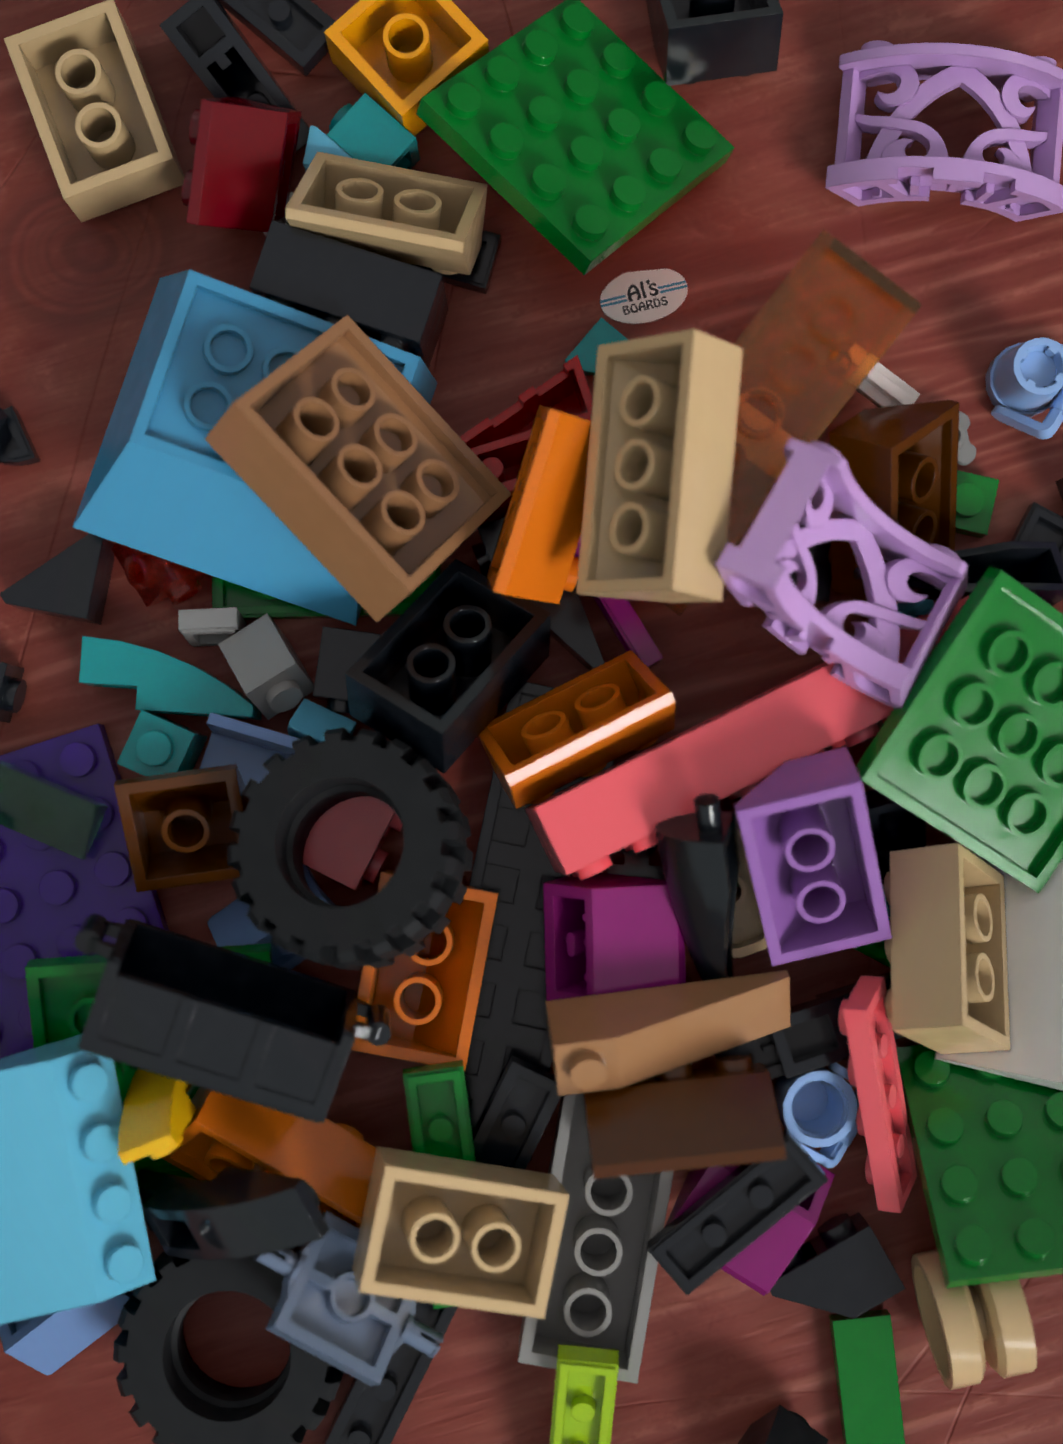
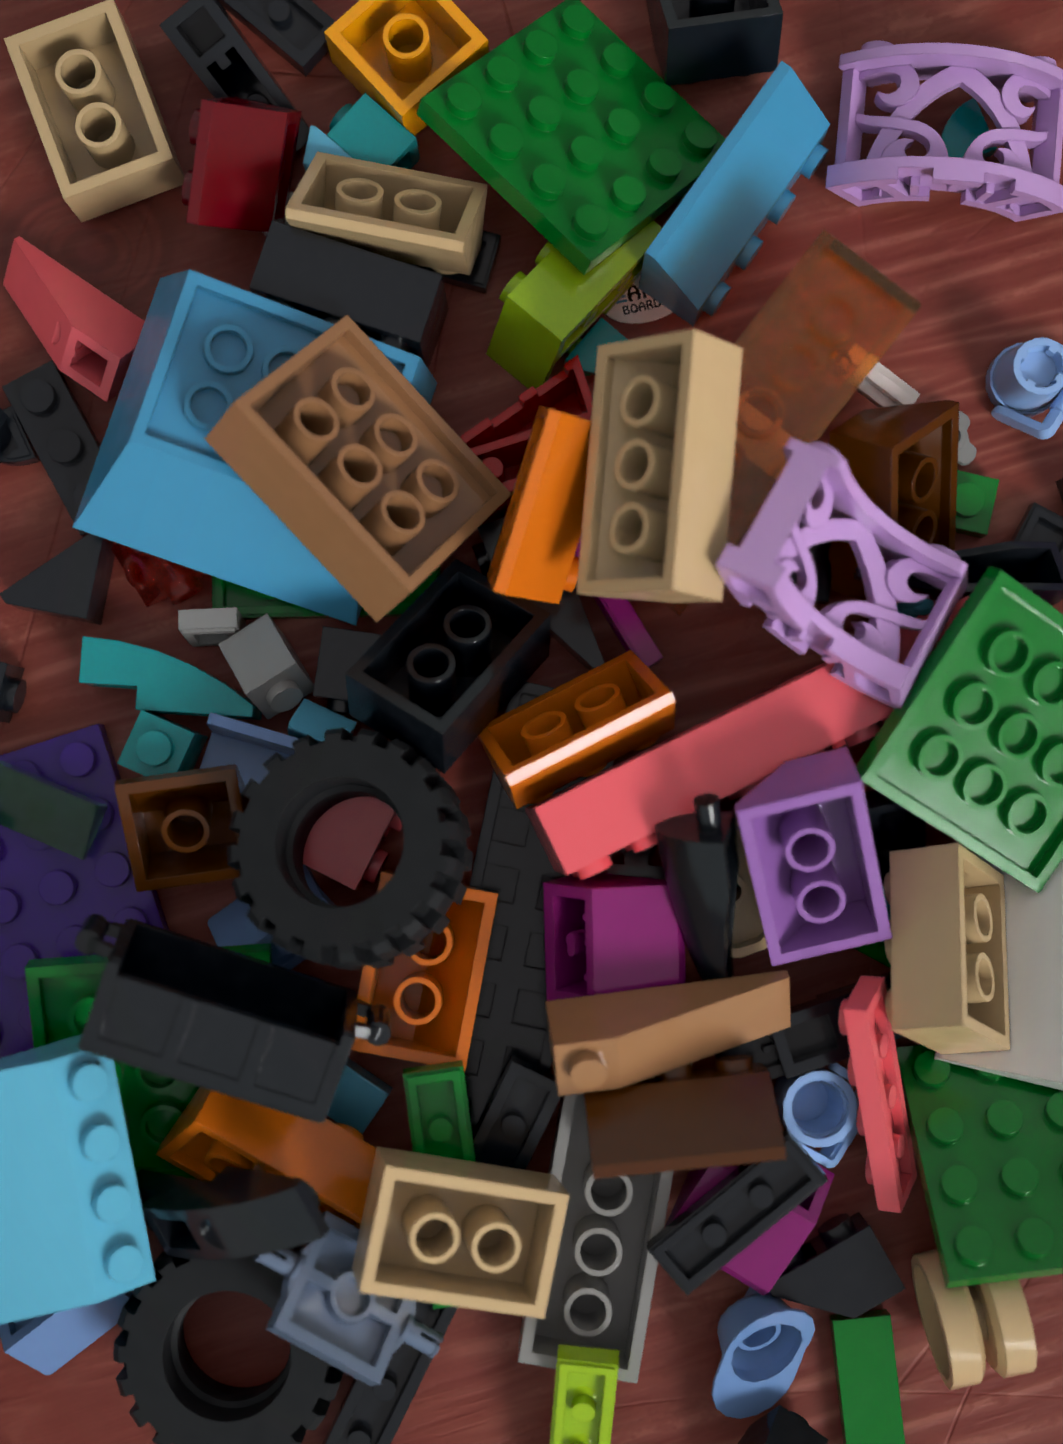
(56, 431): none -> black plate
(76, 323): none -> coral slope
(153, 1116): yellow slope -> none
(357, 1097): none -> medium azure slope
(557, 304): none -> lime wedge
(735, 198): none -> dark azure slope
(760, 1353): none -> medium blue piece
(964, 128): none -> teal tile

